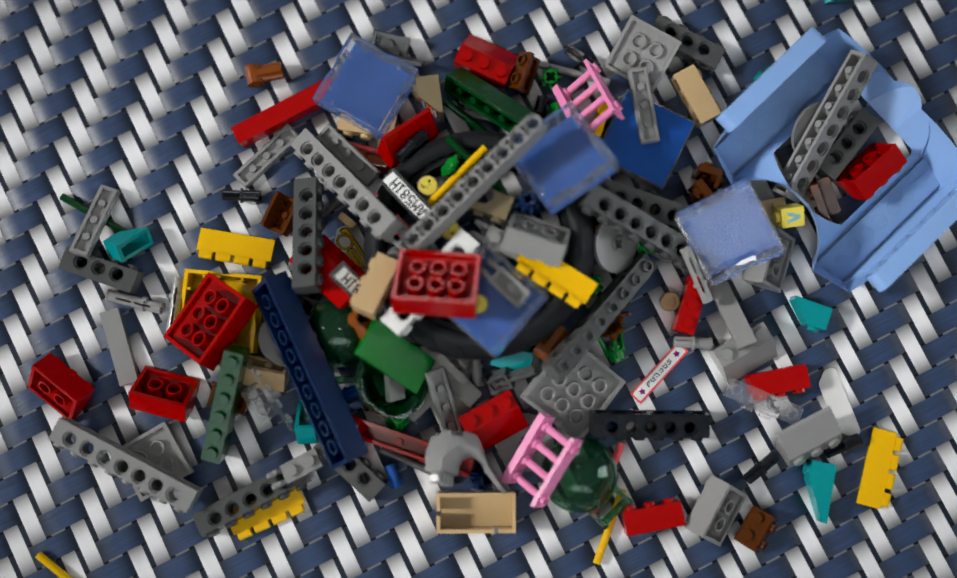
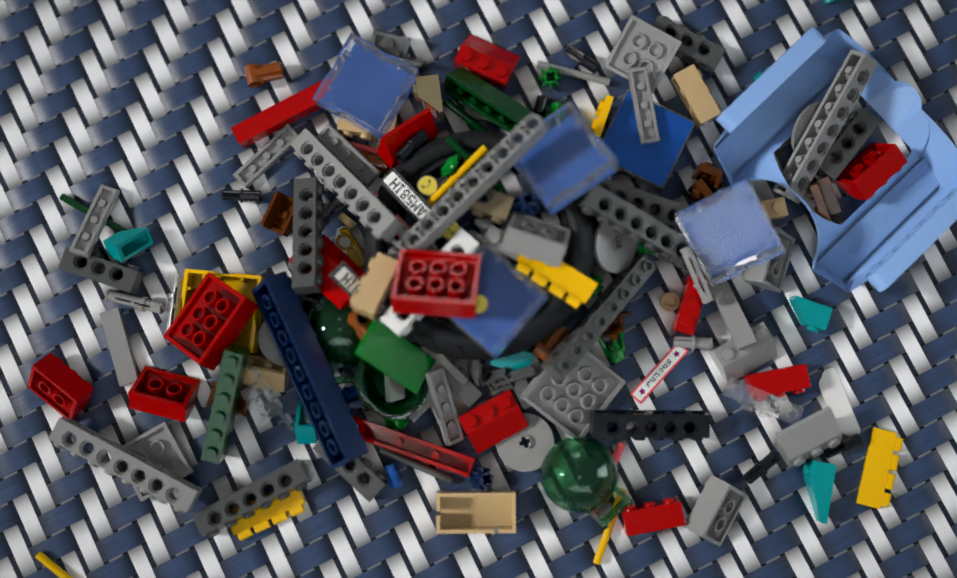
(237, 245): yellow windscreen -> none
(296, 468): light grey hinge -> none
(449, 450): light grey hips -> none
(506, 284): light grey hinge -> none
(524, 72): reddish brown bracket -> none
(526, 450): bright pink fence -> none
(563, 96): bright pink fence -> none
(756, 530): reddish brown bracket -> none
(788, 215): light yellow brick -> none

